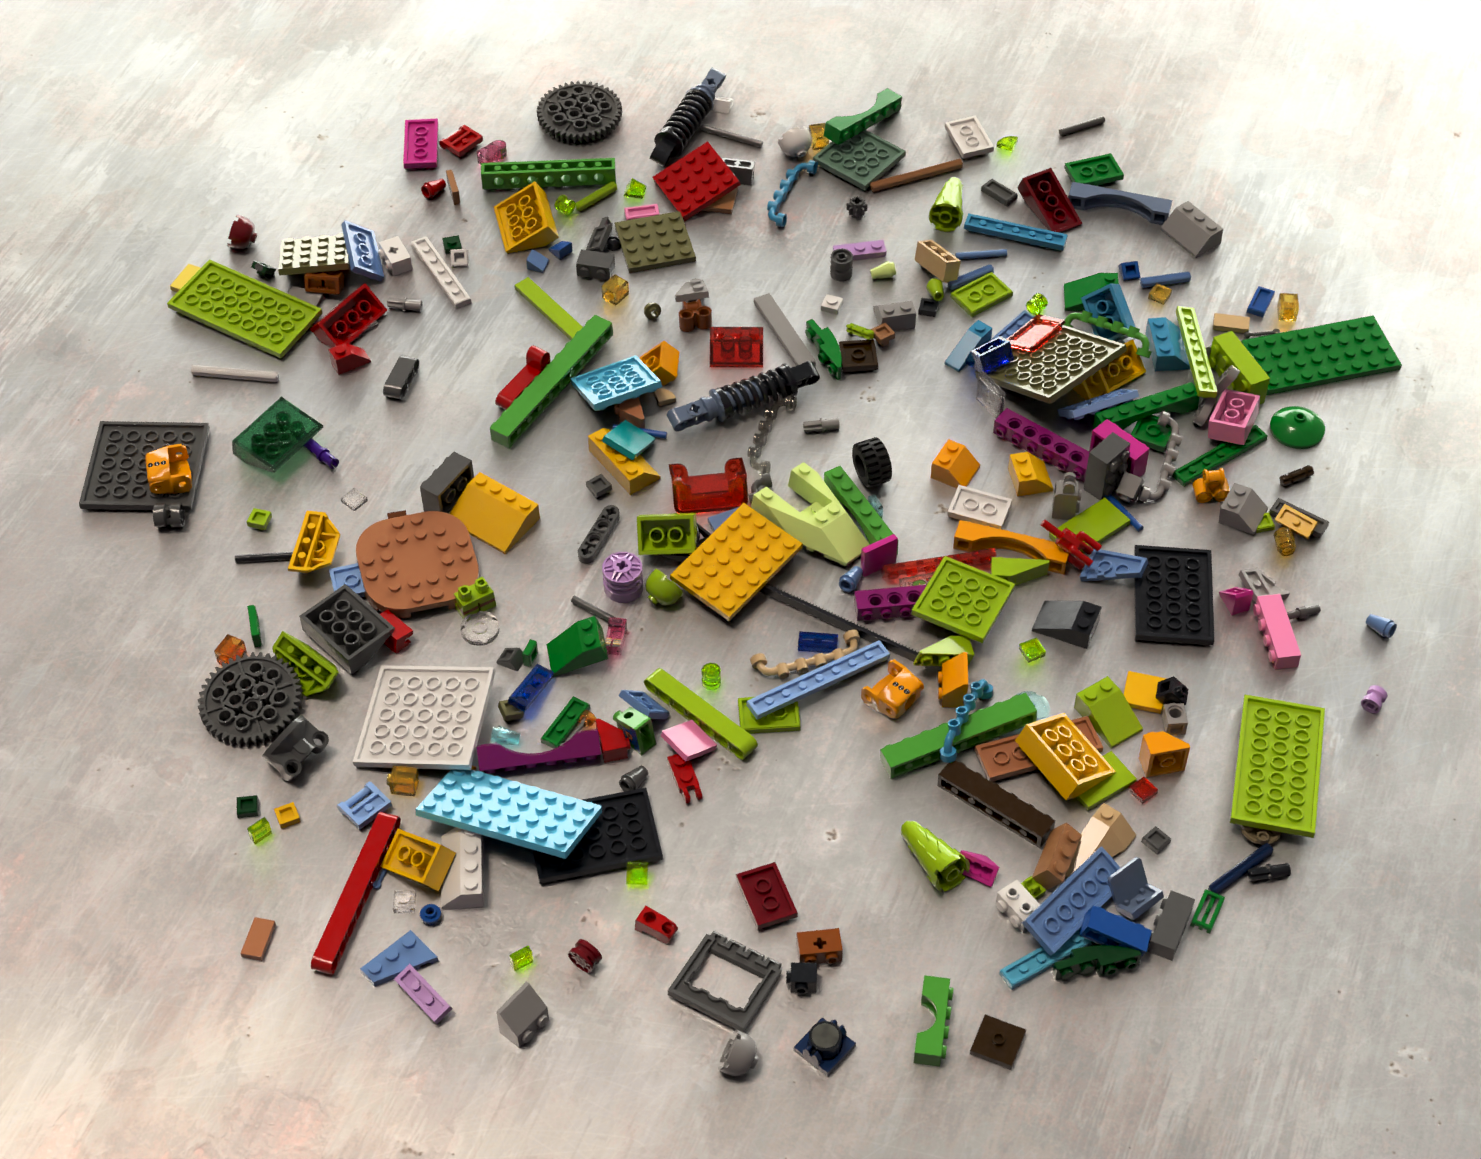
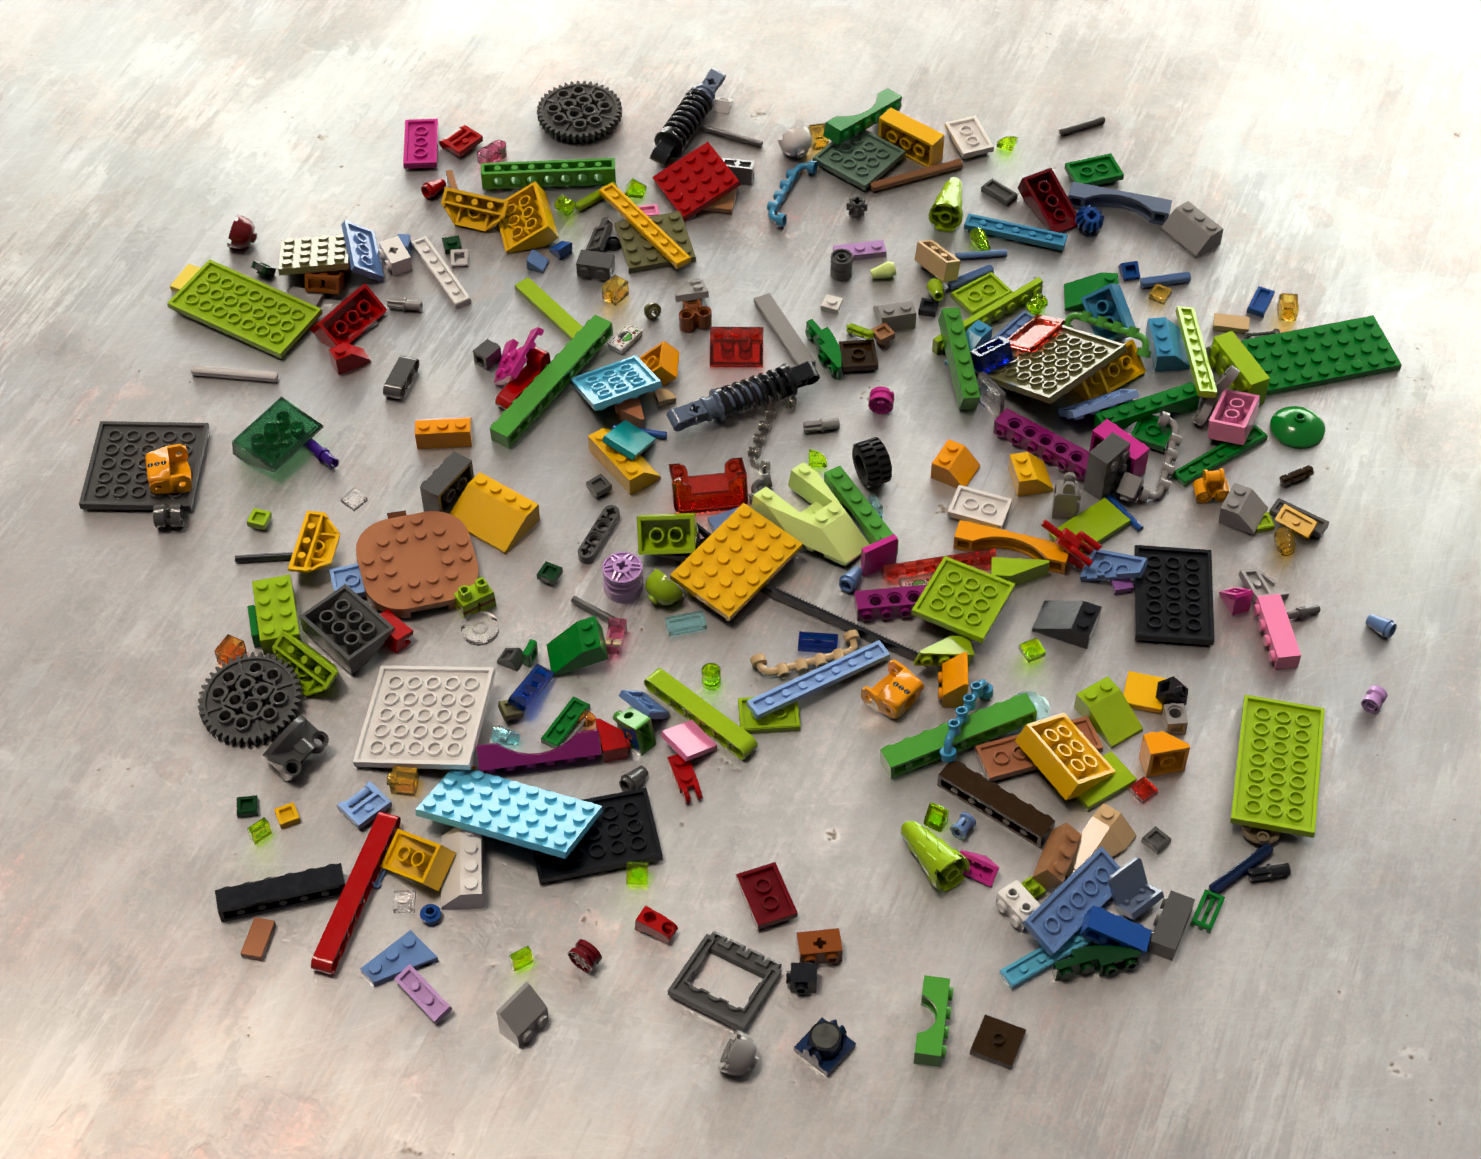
(275, 610): none -> lime brick
(280, 892): none -> black brick
(406, 240): none -> medium blue slope
(443, 433): none -> light orange slope
(473, 209): none -> yellow wedge
(487, 354): none -> dark grey brick
(514, 359): none -> dark pink wing
(549, 573): none -> dark green plate
(625, 338): none -> white tile
(645, 226): none -> yellow tile
(685, 623): none -> clear light blue tile
(817, 459): none -> clear neon green tile
(881, 400): none -> dark pink wheel
(919, 141): none -> yellow brick
(936, 817): none -> clear neon green slope
(959, 358): none -> bright green brick
(962, 821): none -> medium blue bush
(980, 239): none -> clear neon green cone
(997, 309): none -> lime plate
(1089, 219): none -> blue gear
(1121, 585): none -> medium lavender tile

